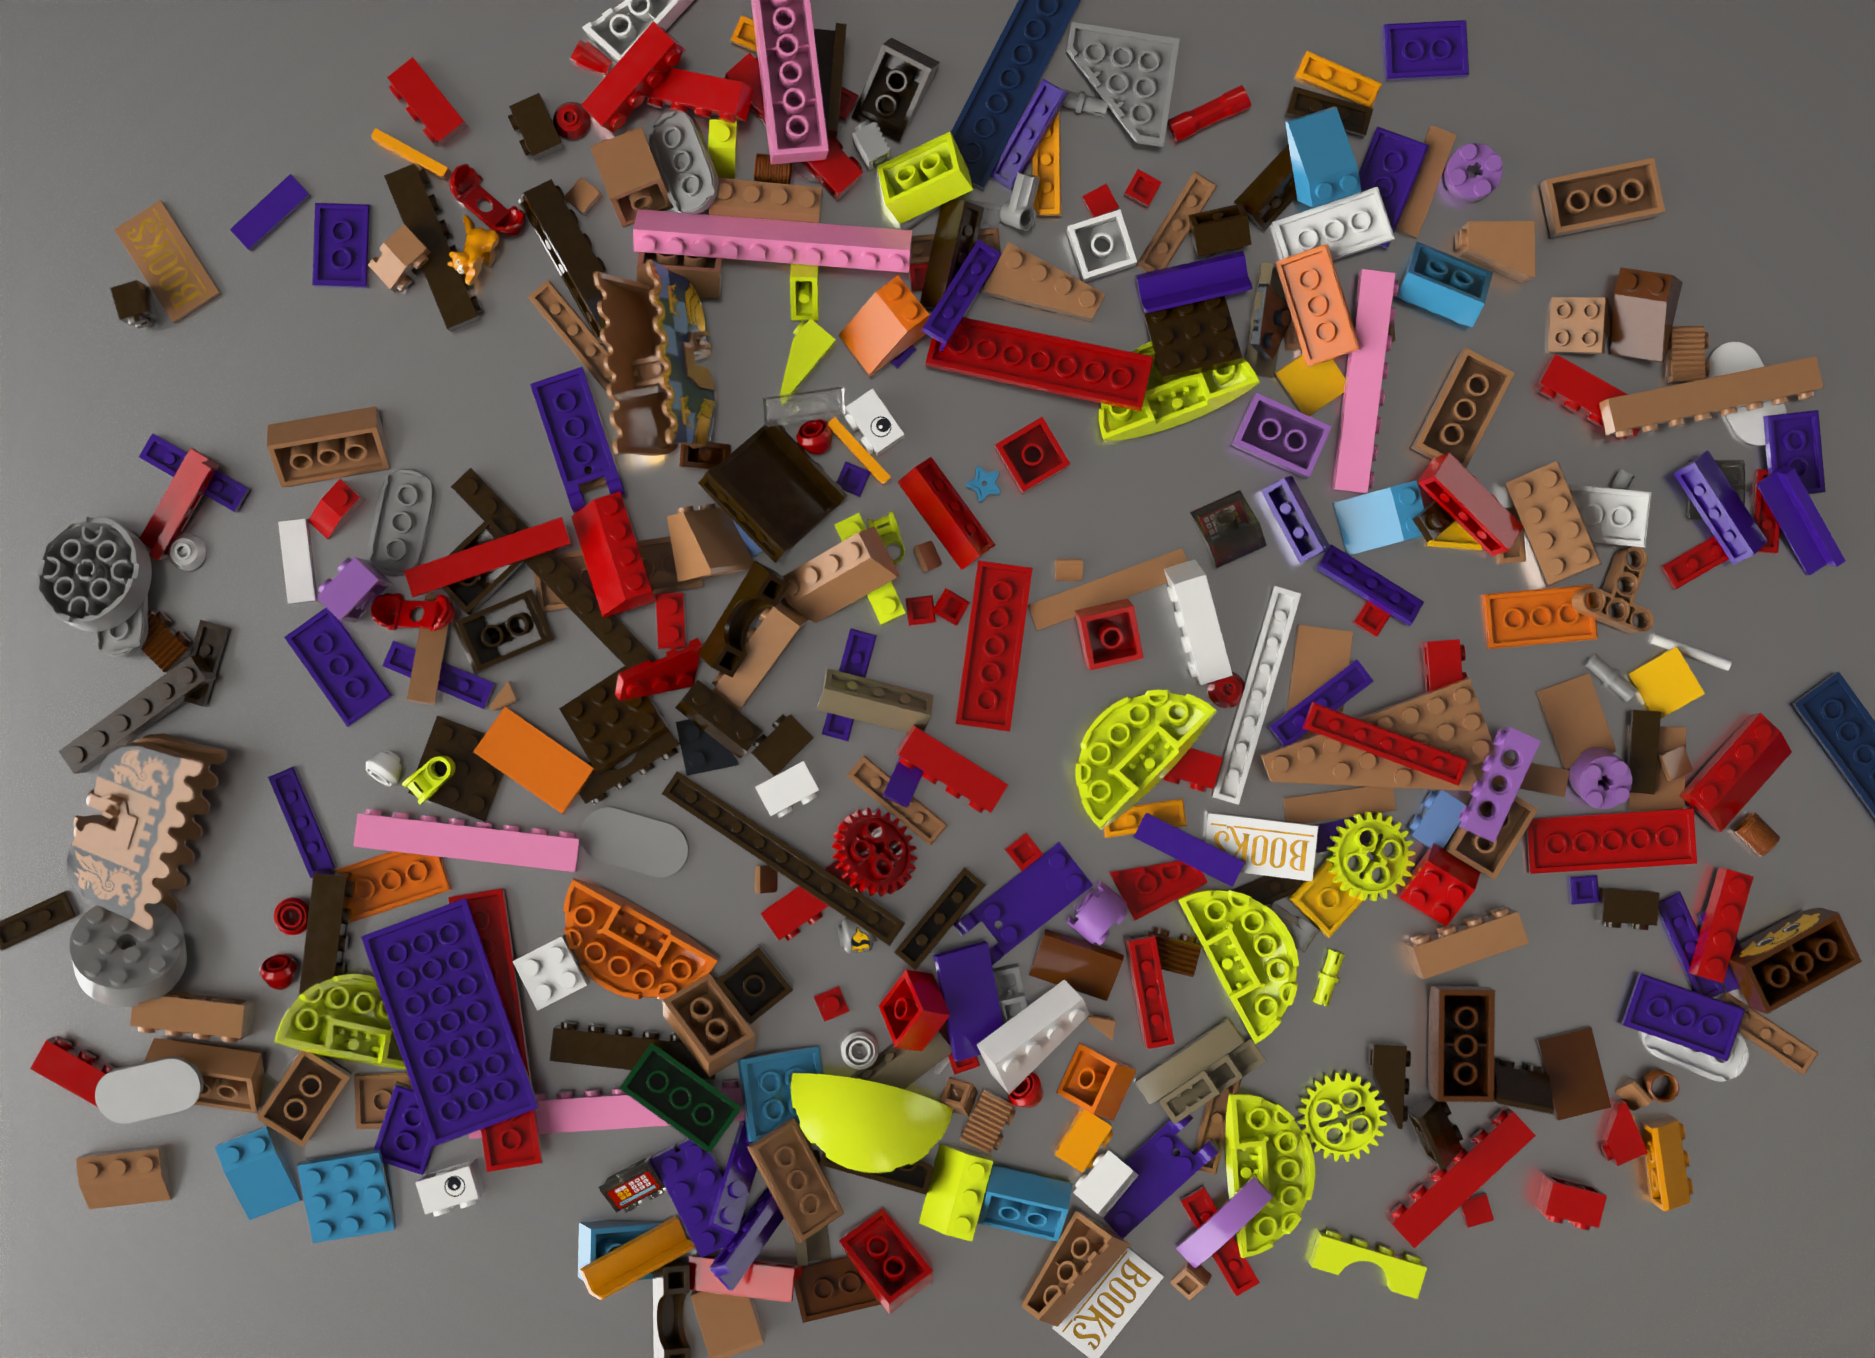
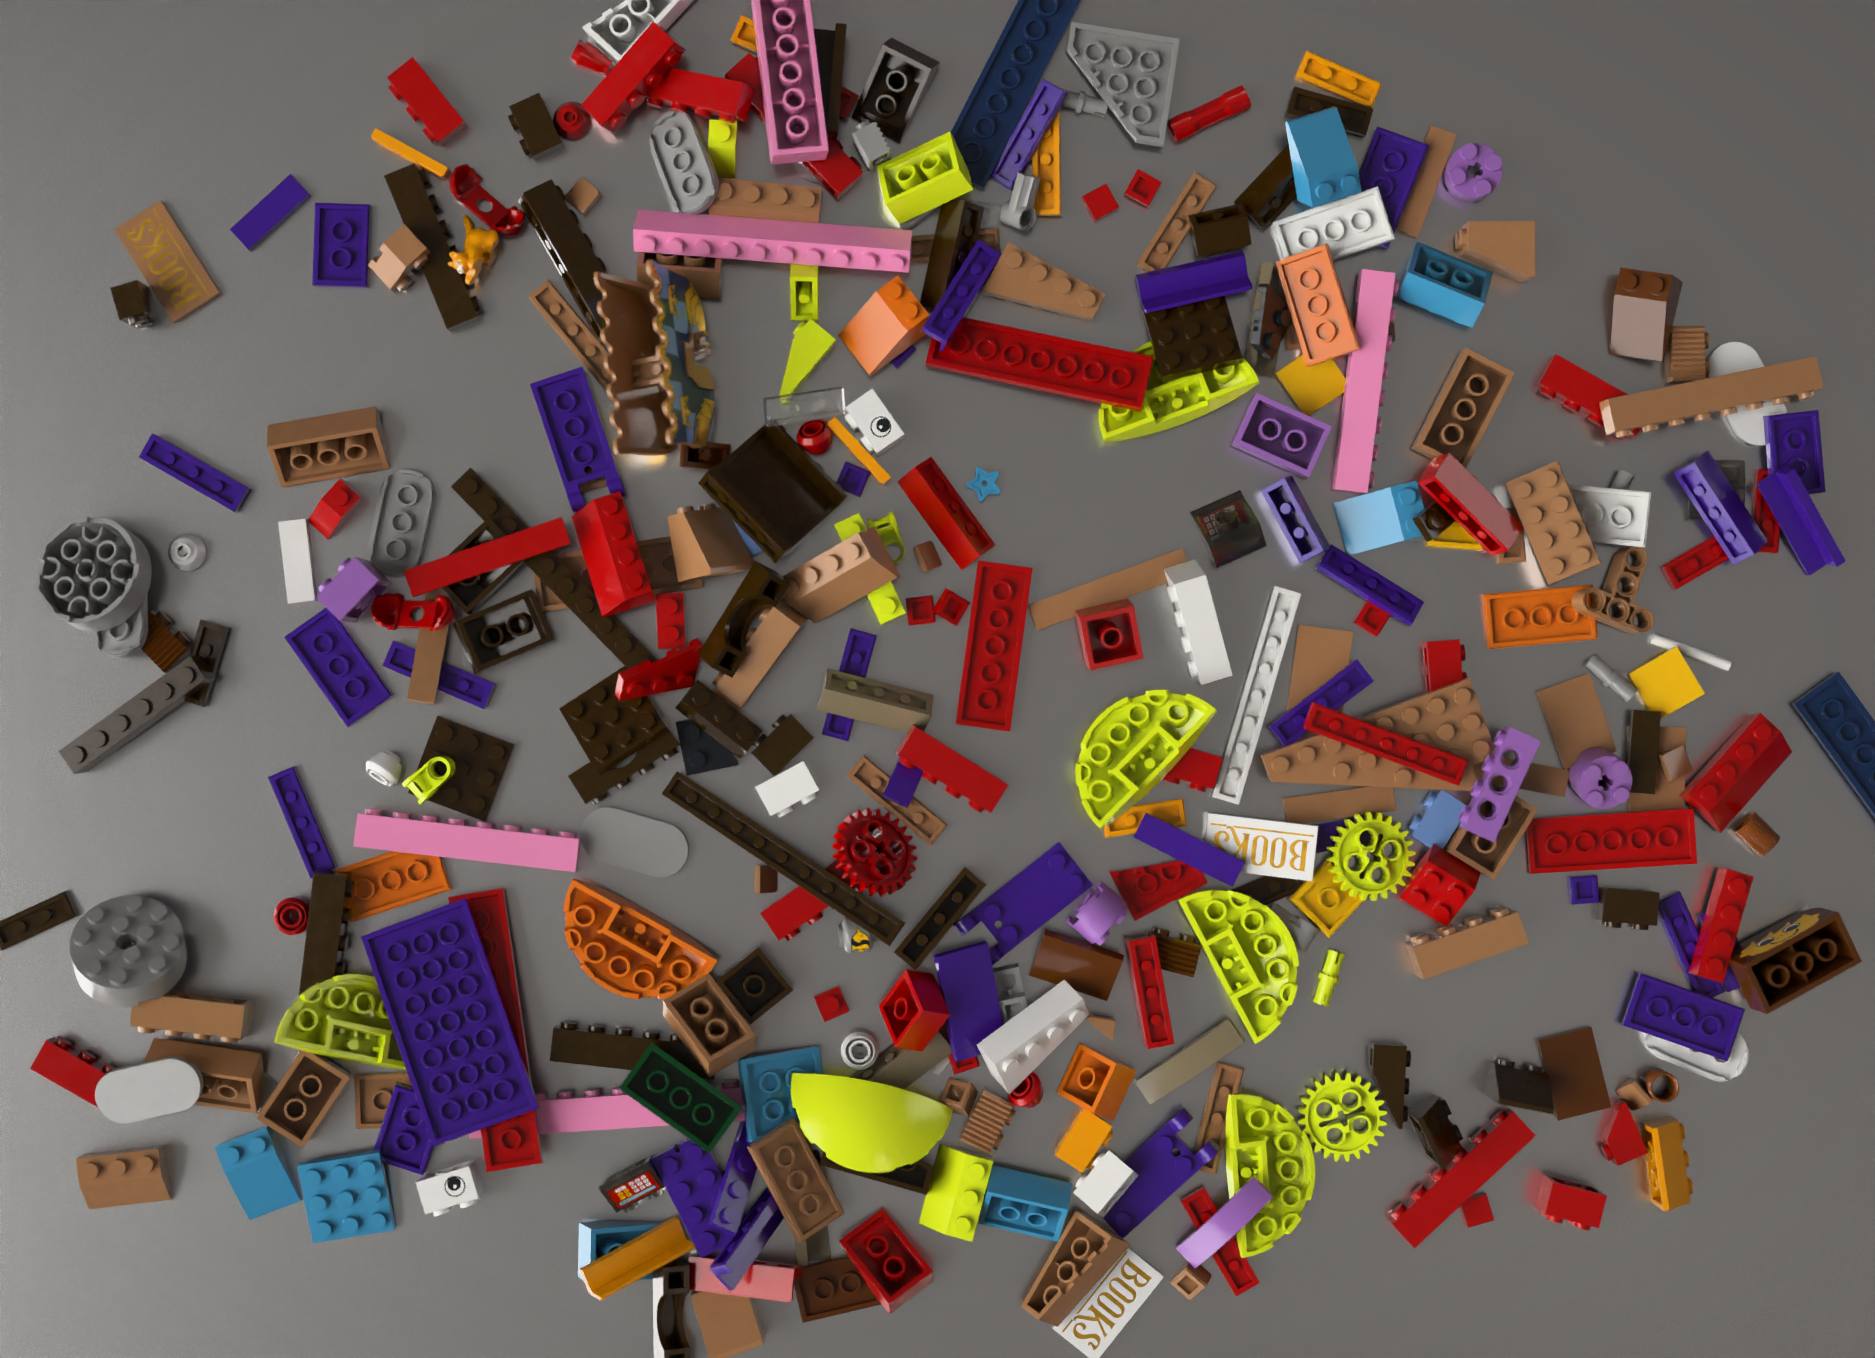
(136, 849): animal -> none
(178, 503): panel -> none
(278, 971): red cone -> none
(506, 697): medium nougat slope -> none
(534, 760): orange tile -> none
(550, 972): white brick -> none
(630, 175): medium nougat slope -> none
(771, 173): dark orange piece -> none
(917, 276): red tile -> none
(1024, 851): red plate -> none
(1032, 455): red brick -> none
(1068, 569): medium nougat slope -> none
(1101, 246): white brick -> none
(1212, 1081): dark tan slope -> none
(1217, 688): red cone -> none
(1334, 1253): neon yellow arch -> none
(1426, 50): dark purple tile -> none
(1461, 1043): reddish brown brick -> none
(1579, 325): medium nougat plate -> none
(1602, 197): medium nougat brick -> none
(1773, 1038): medium nougat tile -> none

